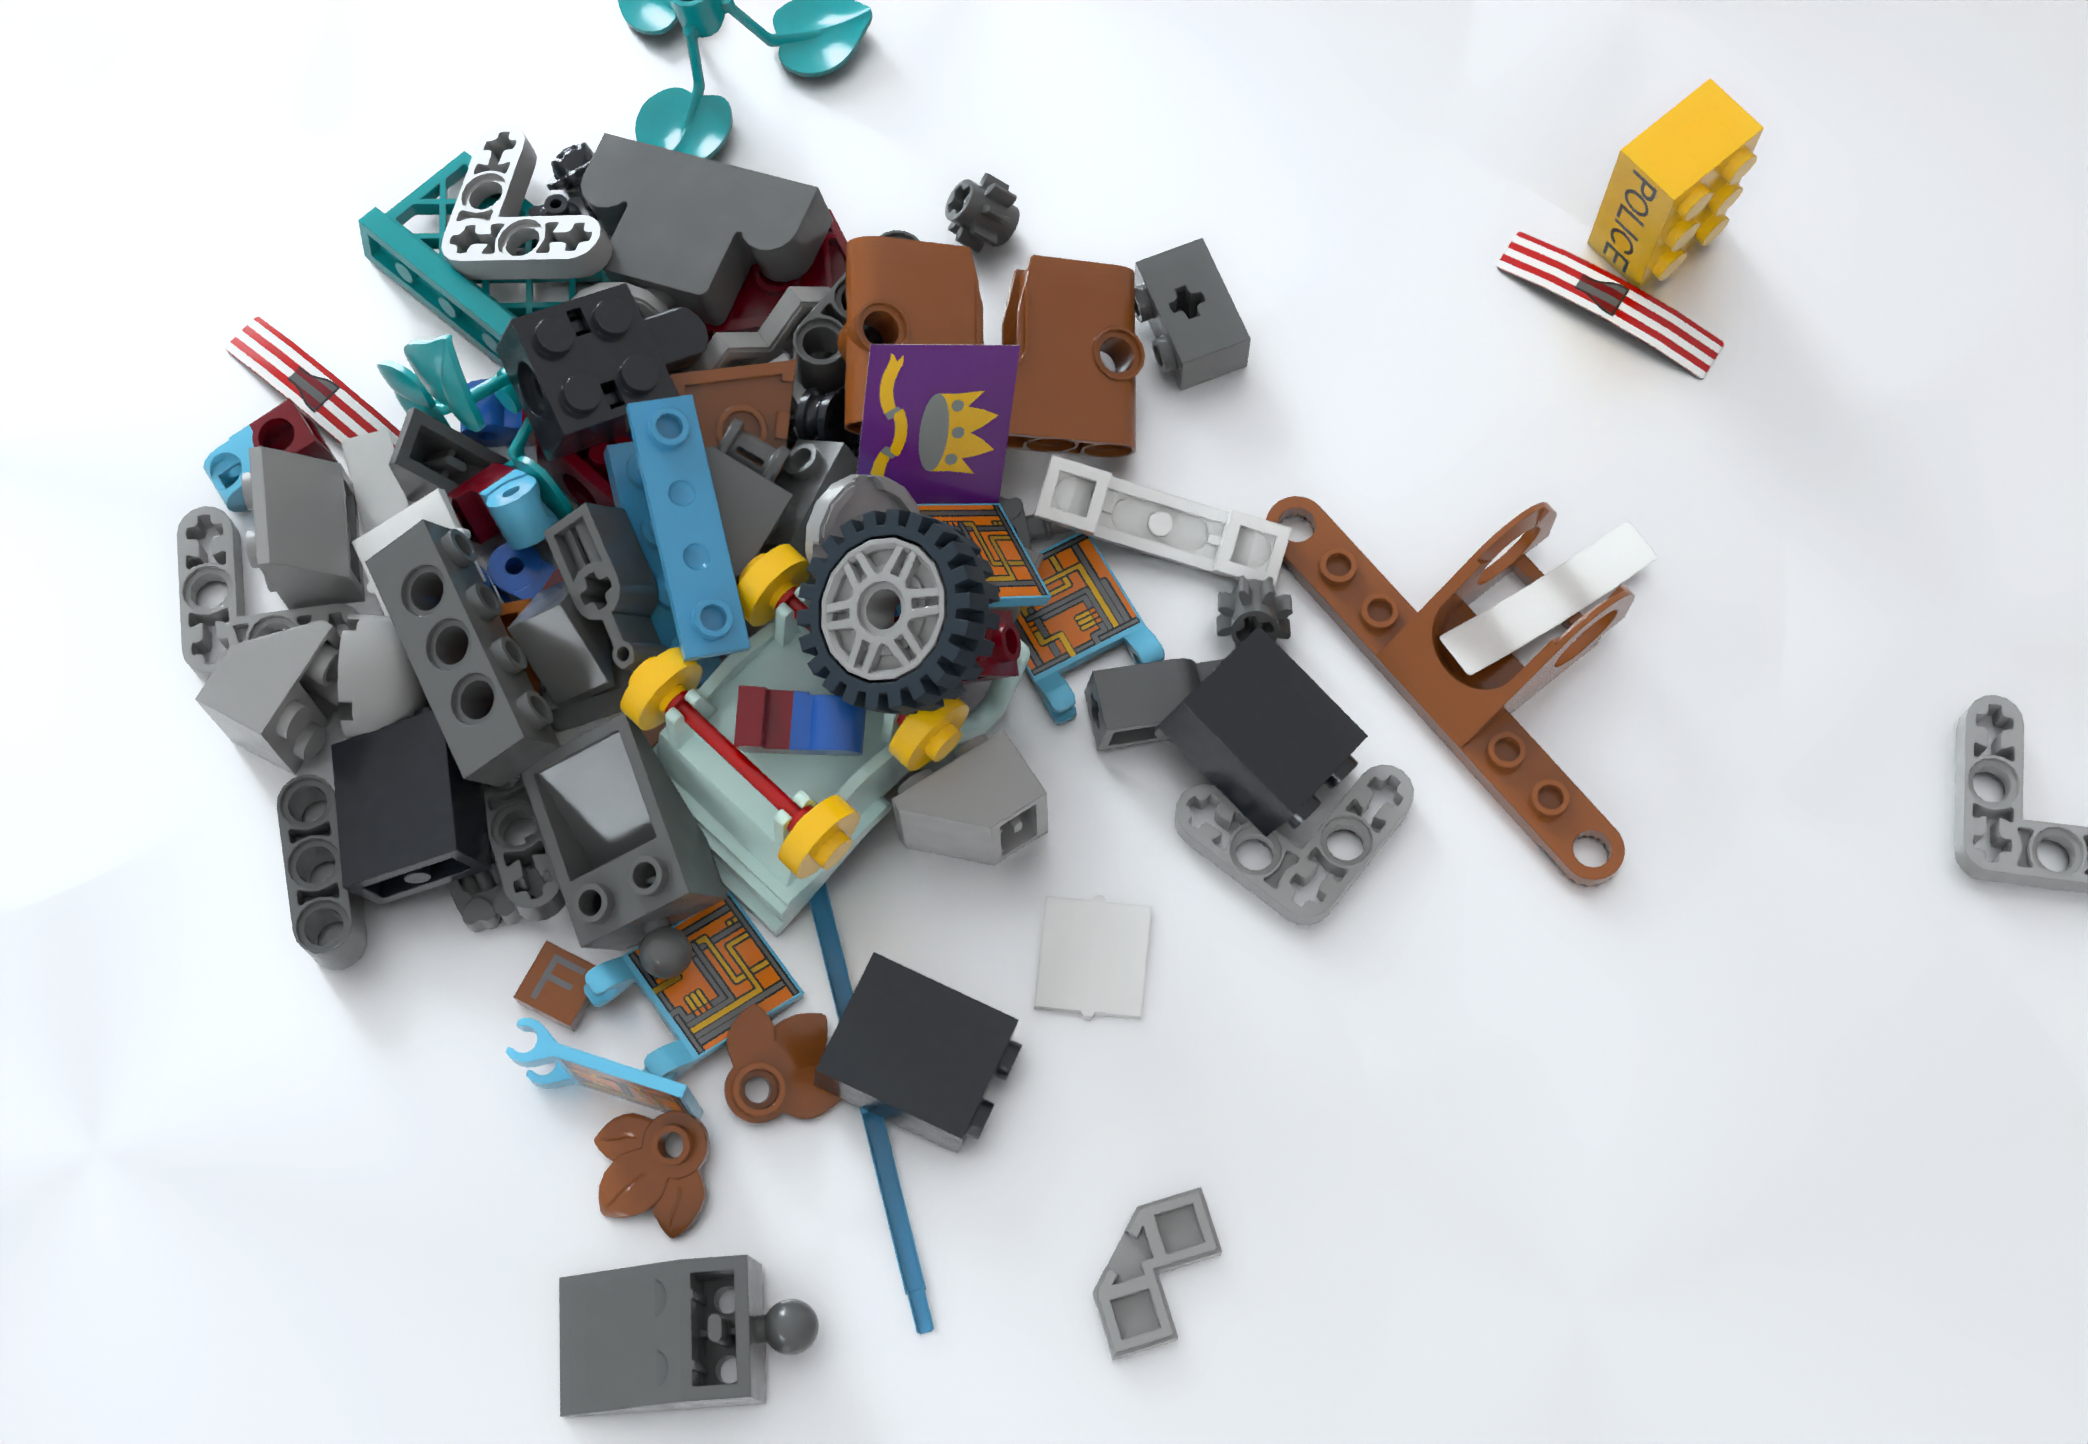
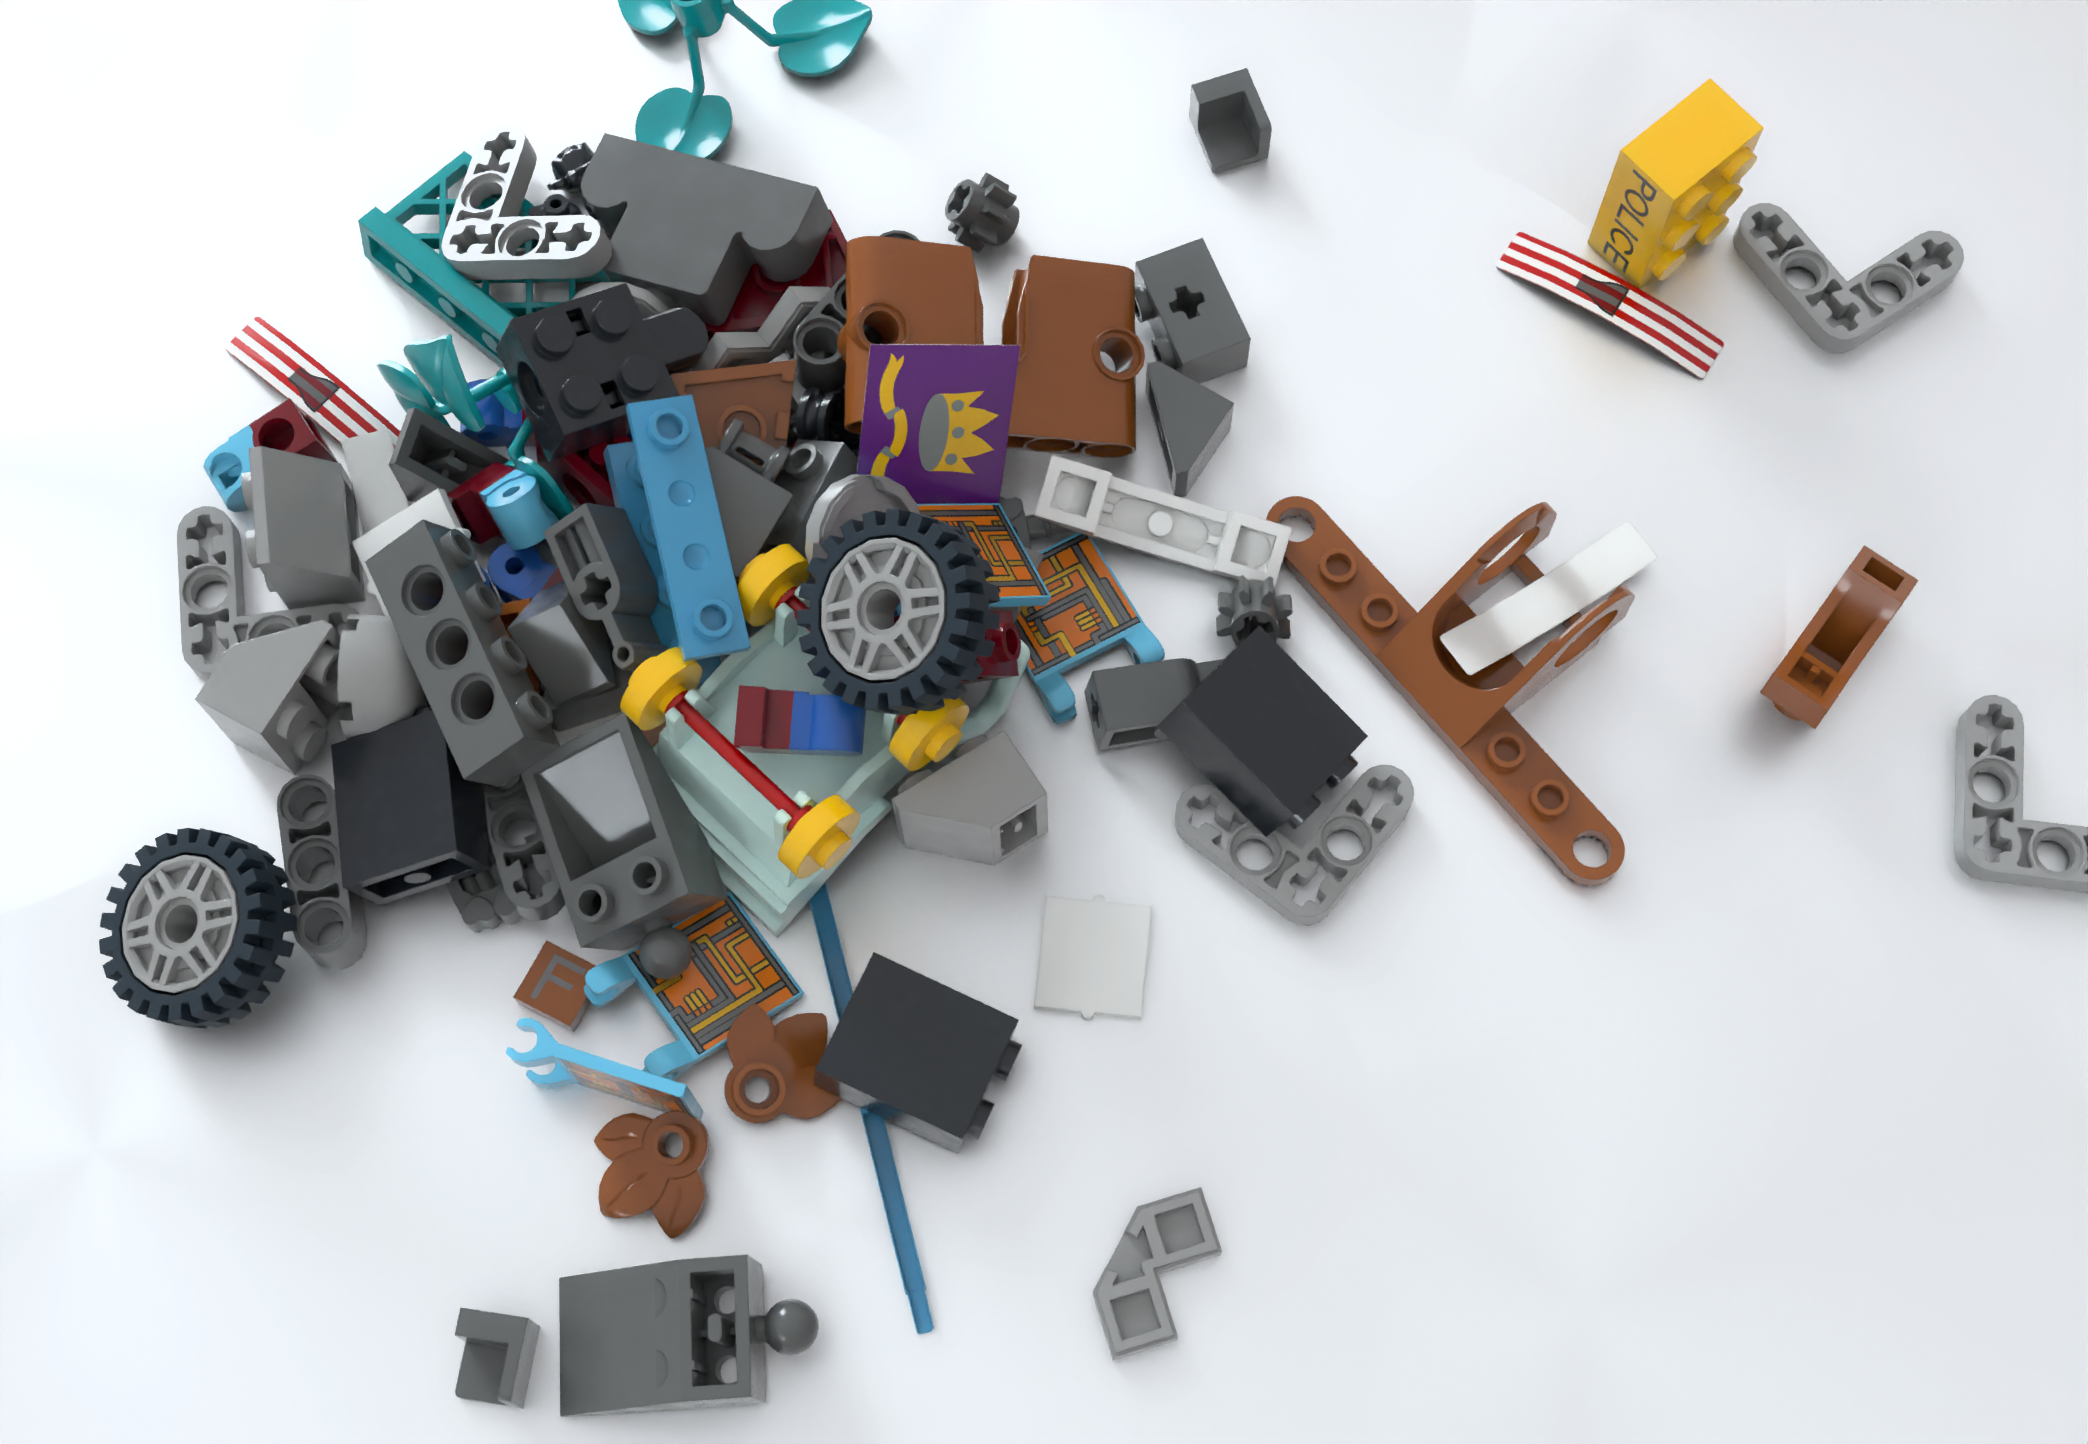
(197, 928): none -> wheel
(495, 1357): none -> dark grey panel
(1188, 423): none -> dark grey slope
(1230, 121): none -> dark grey panel
(1838, 637): none -> dark orange arch
(1846, 298): none -> light grey beam

